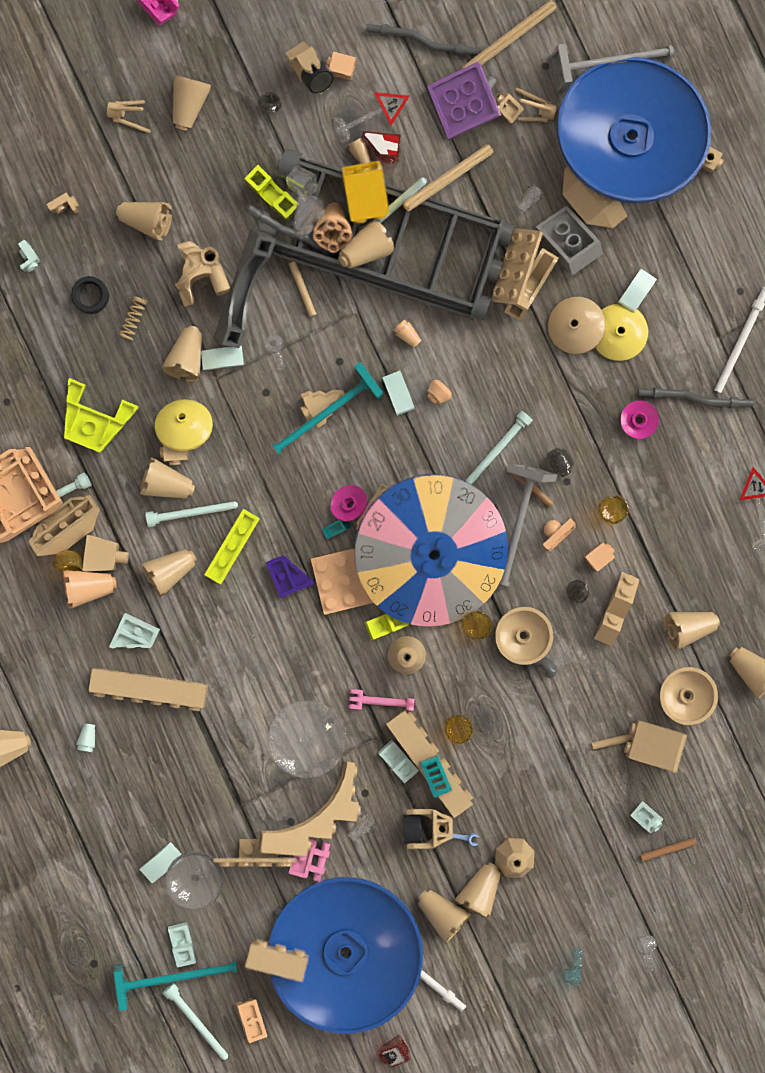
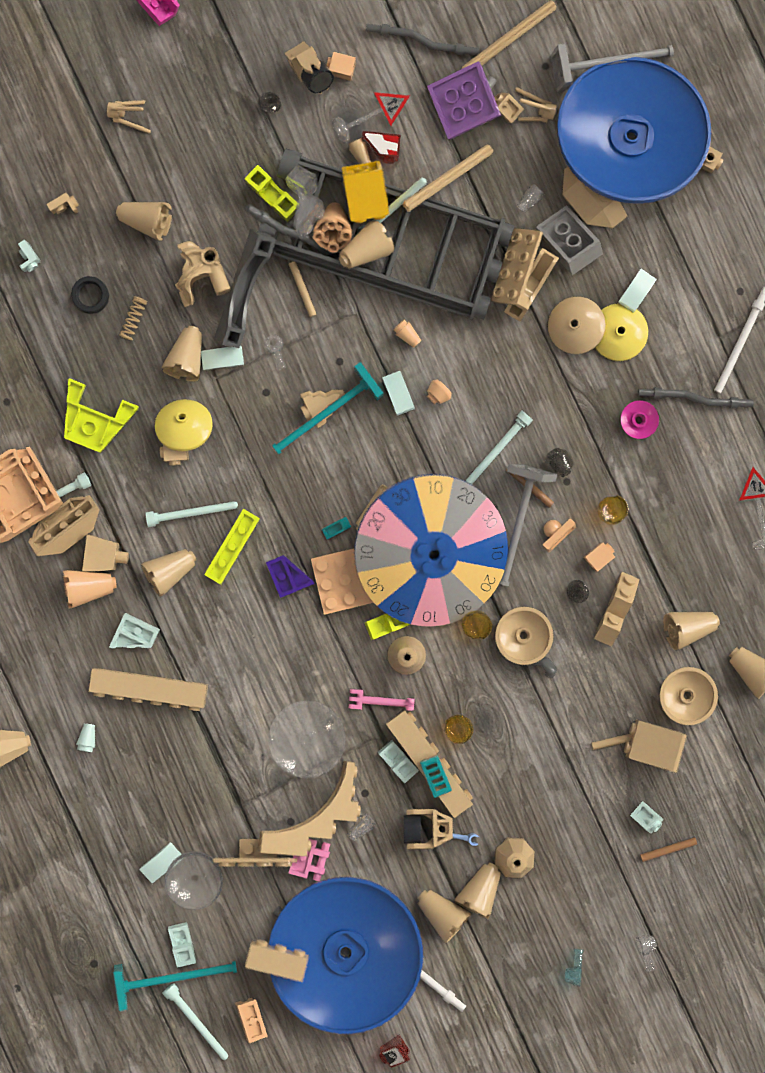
(68, 561): clear yellow hair -> none
(165, 482): tan cone -> none
(187, 100): tan cone -> none
(346, 496): dark pink dish -> none

